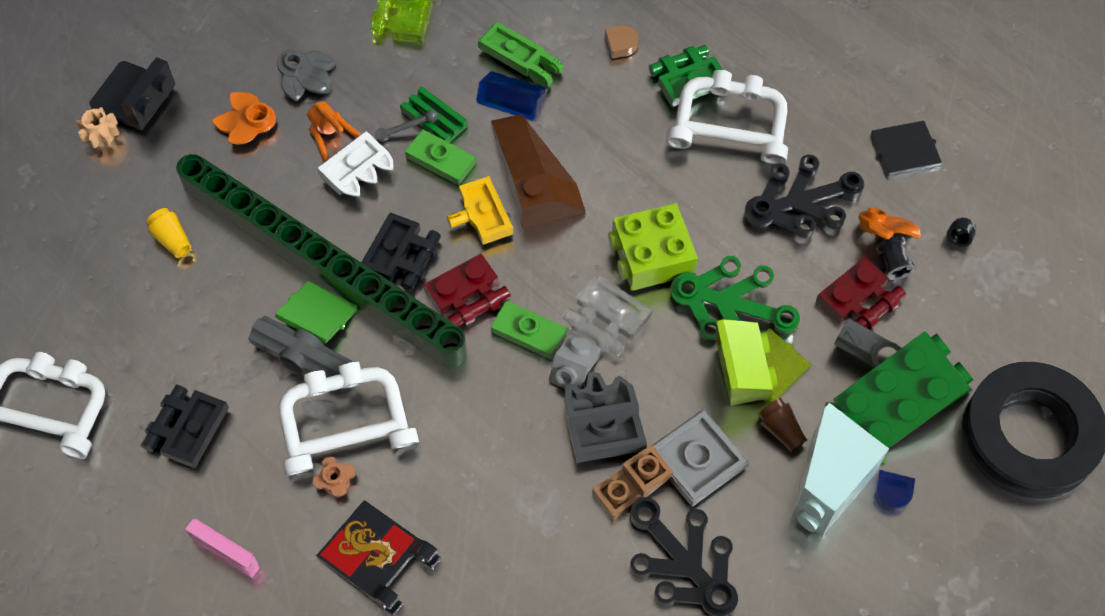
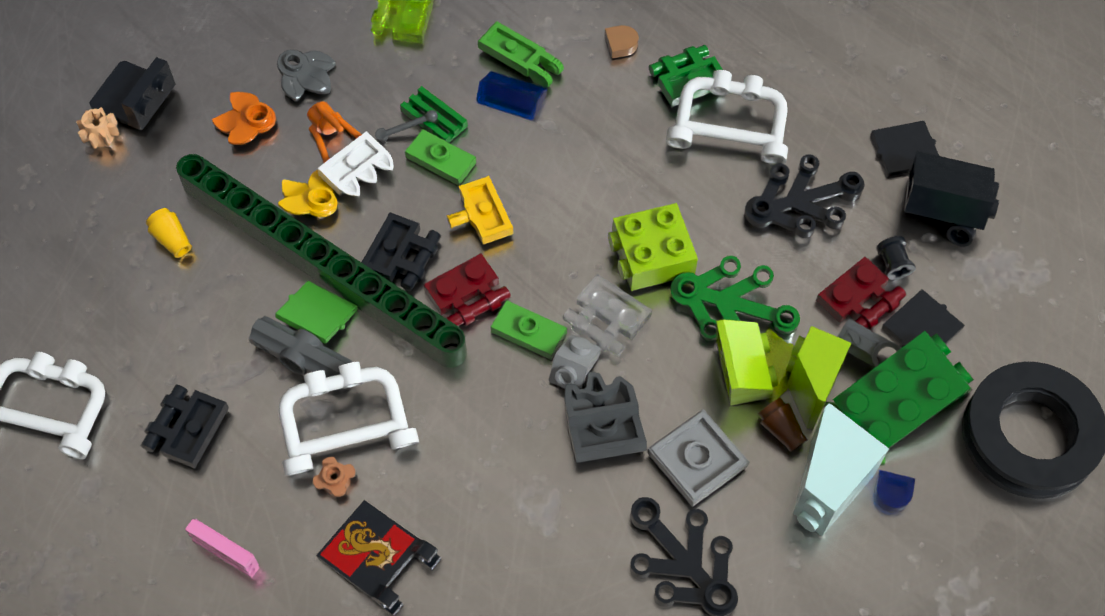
(310, 198): none -> yellow plate
(536, 177): reddish brown wedge -> none
(635, 480): medium nougat slope -> none
(814, 371): none -> lime slope
(878, 223): orange plate -> none
(921, 315): none -> black piece
(951, 190): none -> black brick

